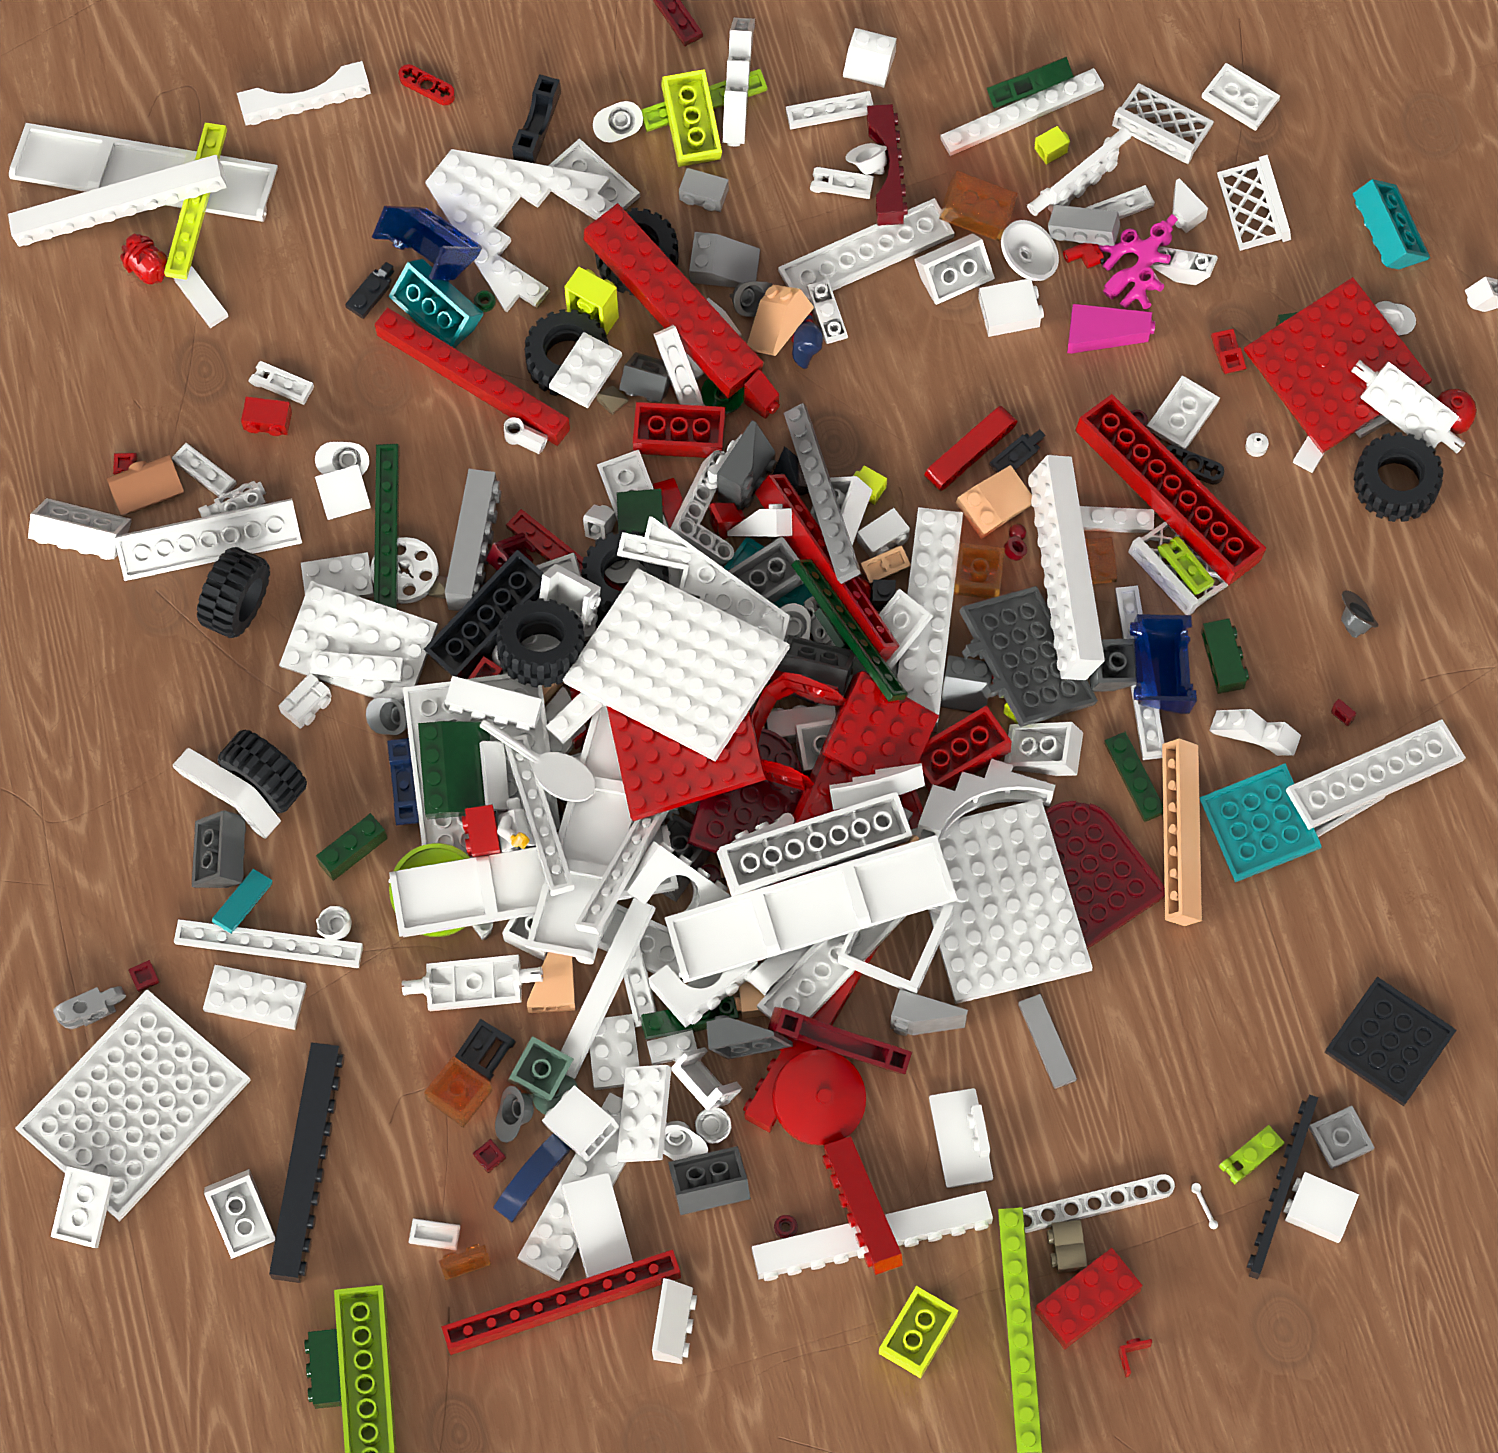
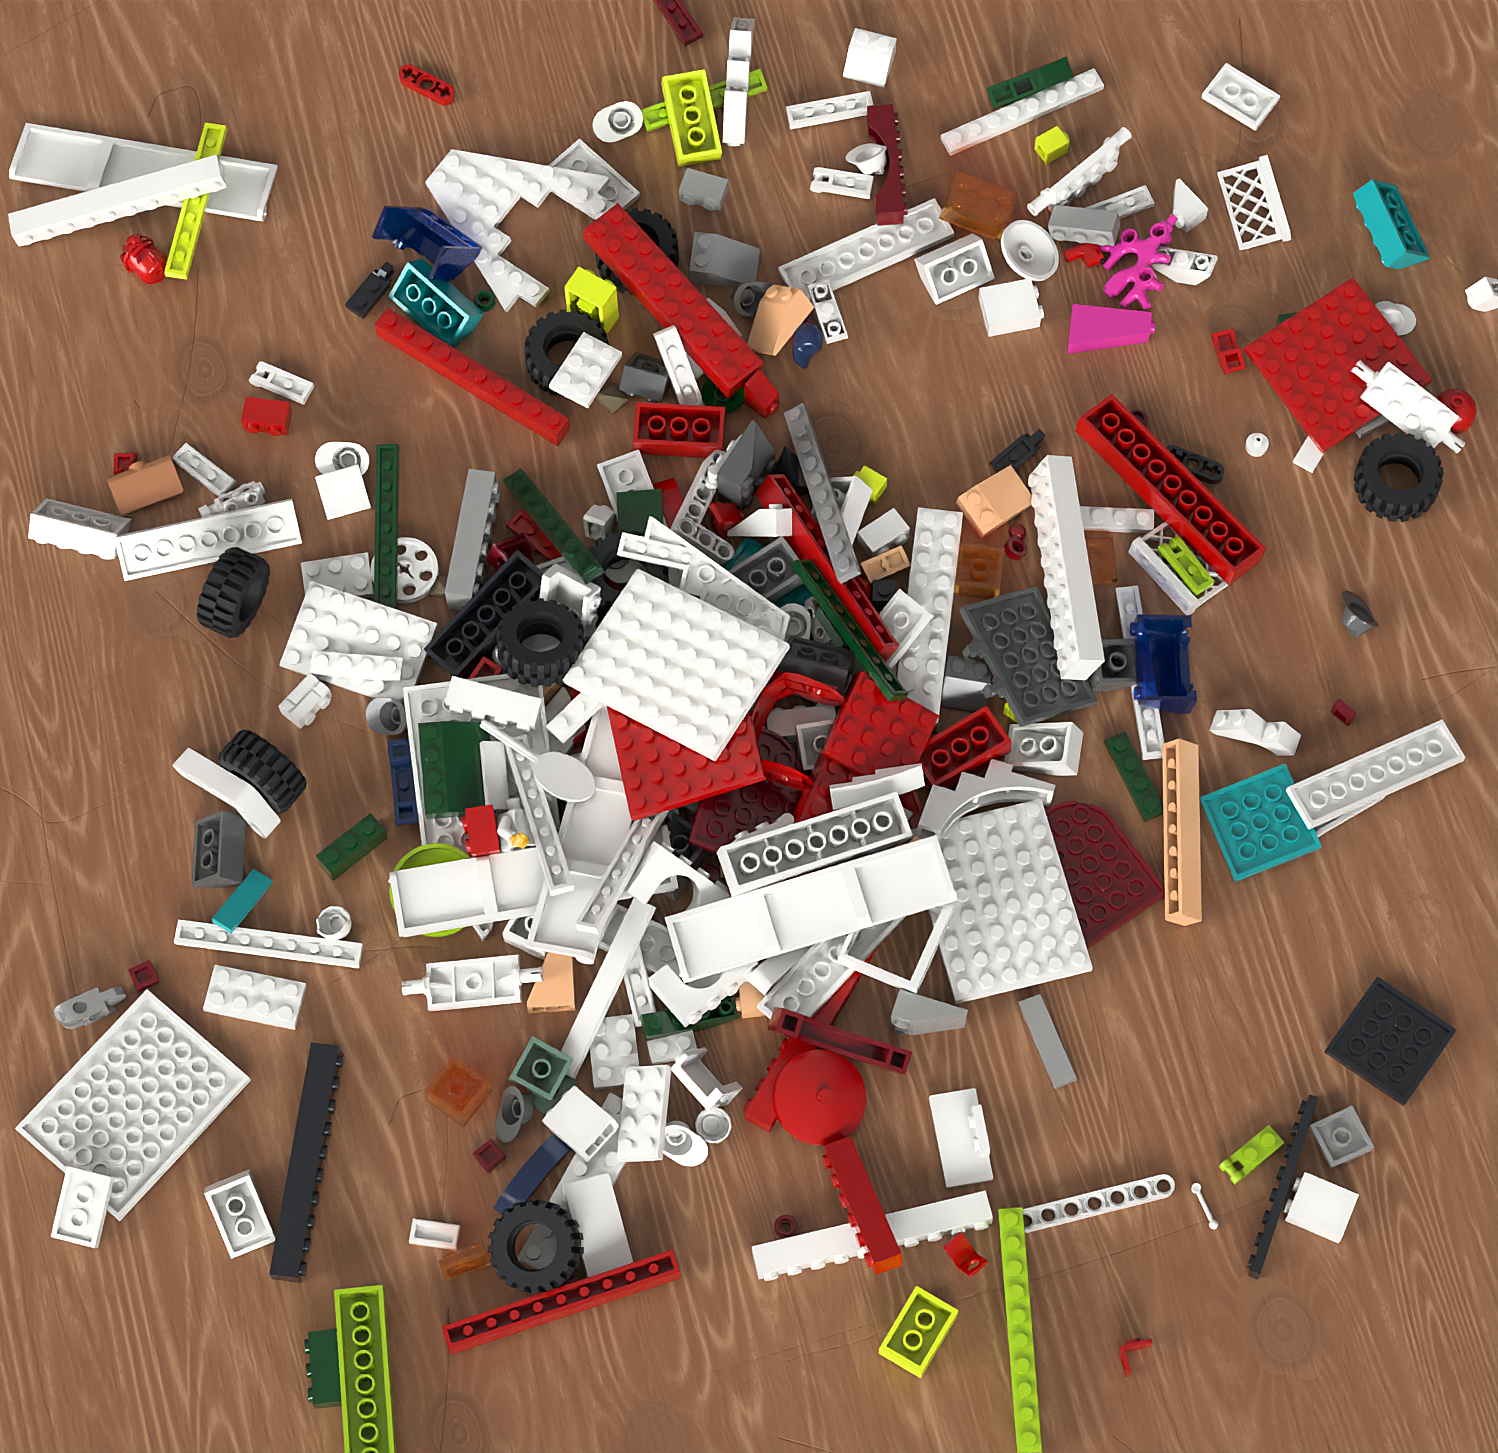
(202, 298): white tile -> none
(263, 105): white arch -> none
(479, 1044): black plate -> none
(504, 1240): none -> black tyre
(525, 437): white piece -> none
(543, 104): black arch -> none
(553, 526): none -> clear green plate
(673, 1322): white slope -> none
(709, 1180): dark grey slope -> none
(739, 1039): dark grey slope -> none
(964, 1255): none -> red bracket
(970, 448): red beam -> none
(1068, 1246): dark tan brick -> none
(1088, 1298): red brick -> none
(1155, 134): white fence -> none
(1183, 413): white plate -> none
(1224, 655): dark green brick -> none

